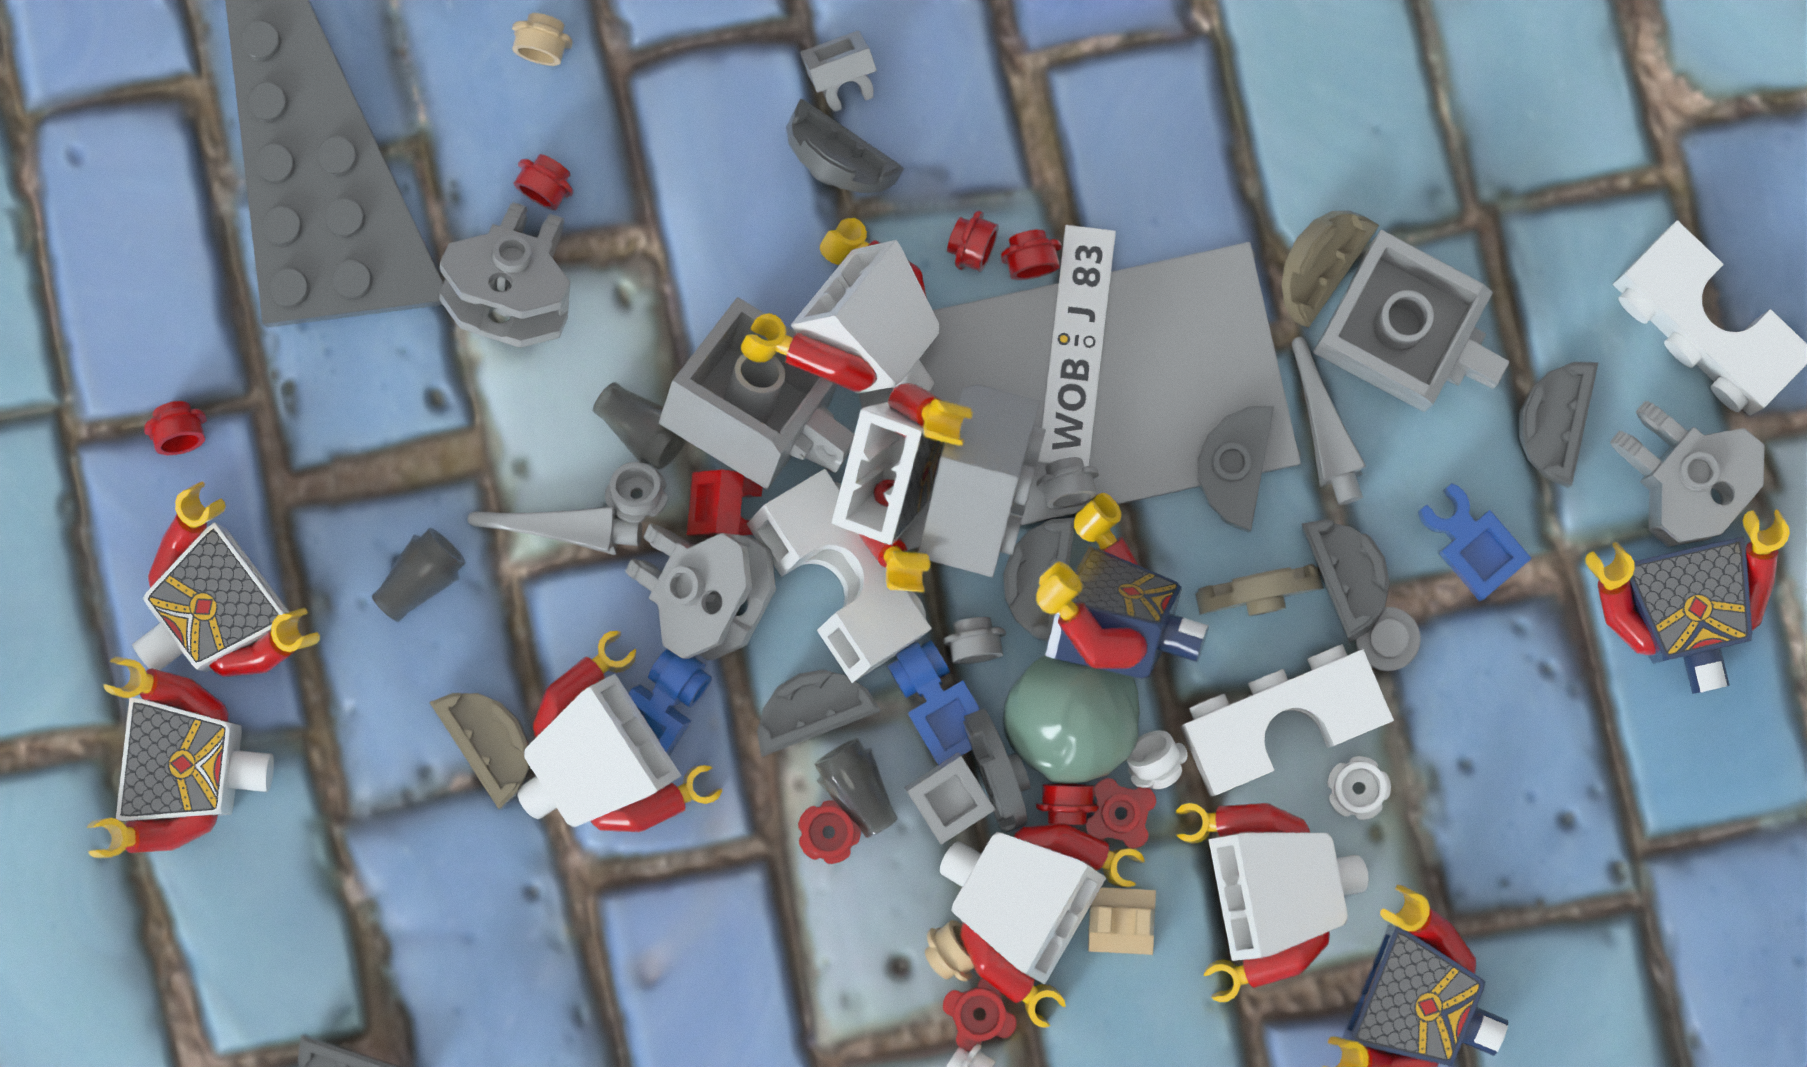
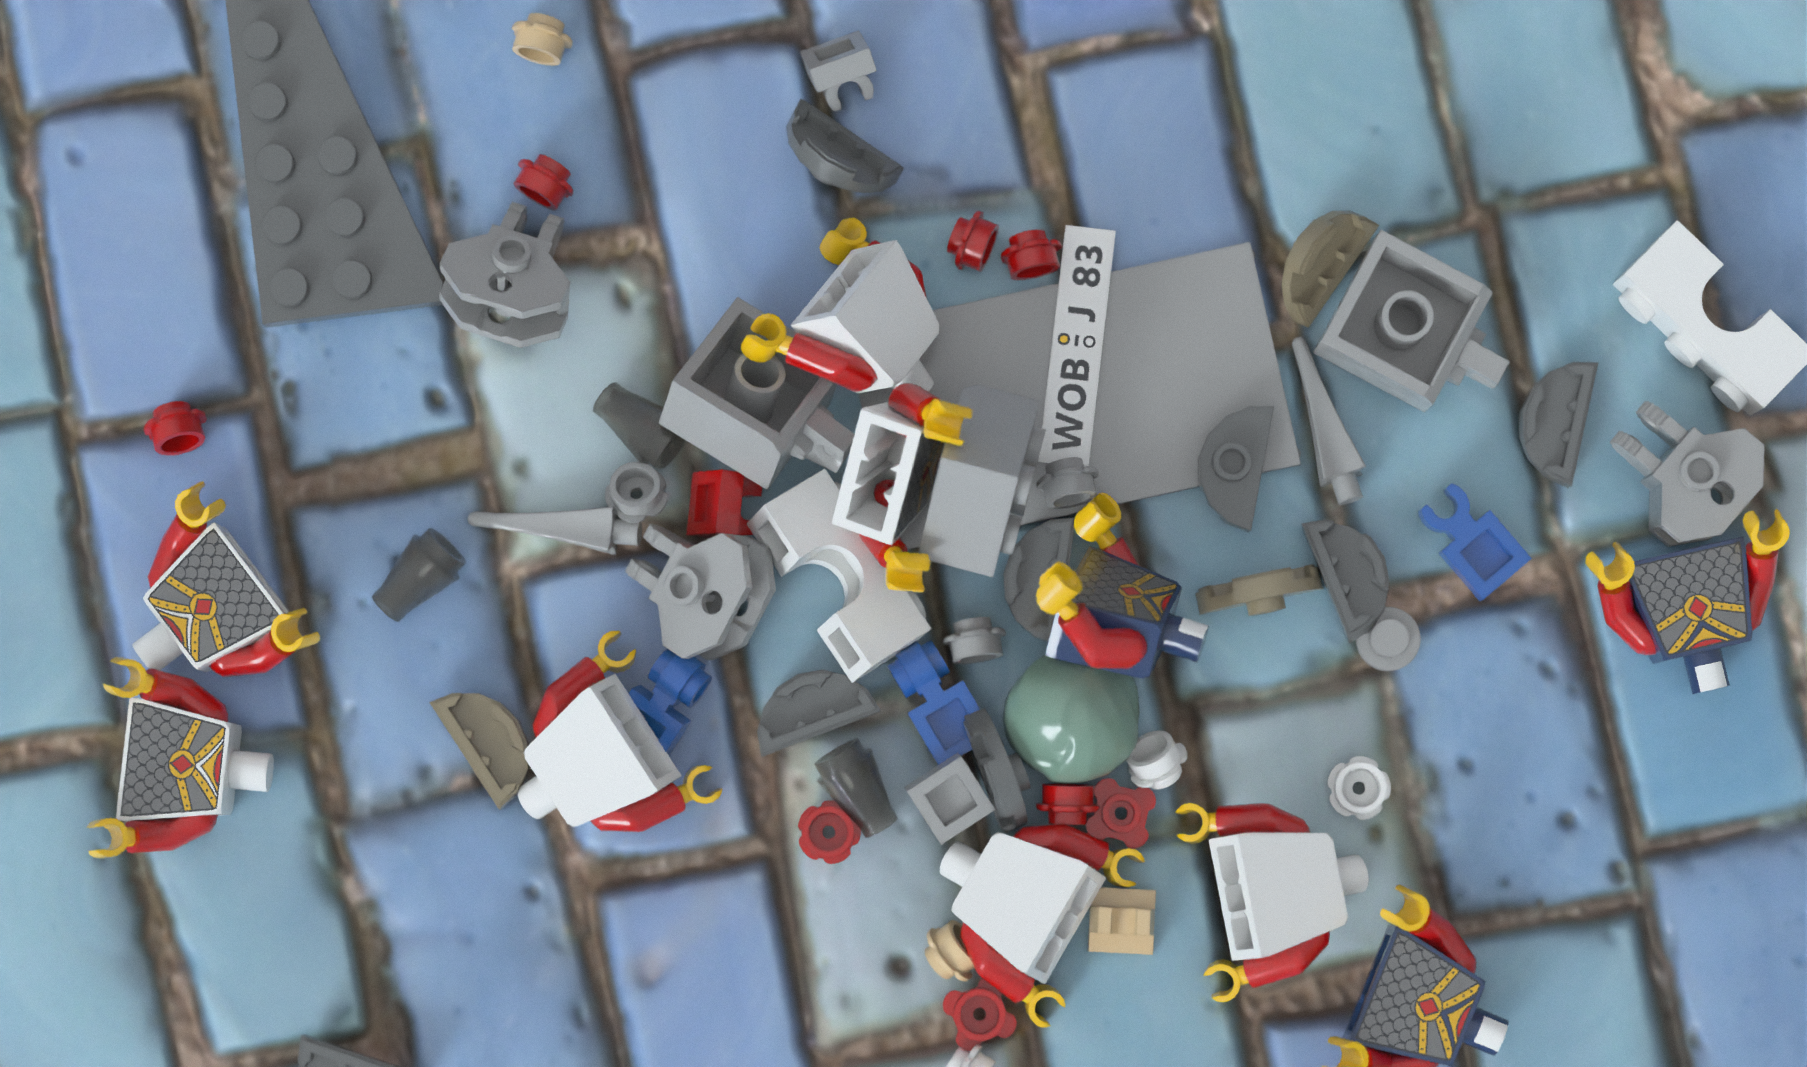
(1336, 695): white arch -> none

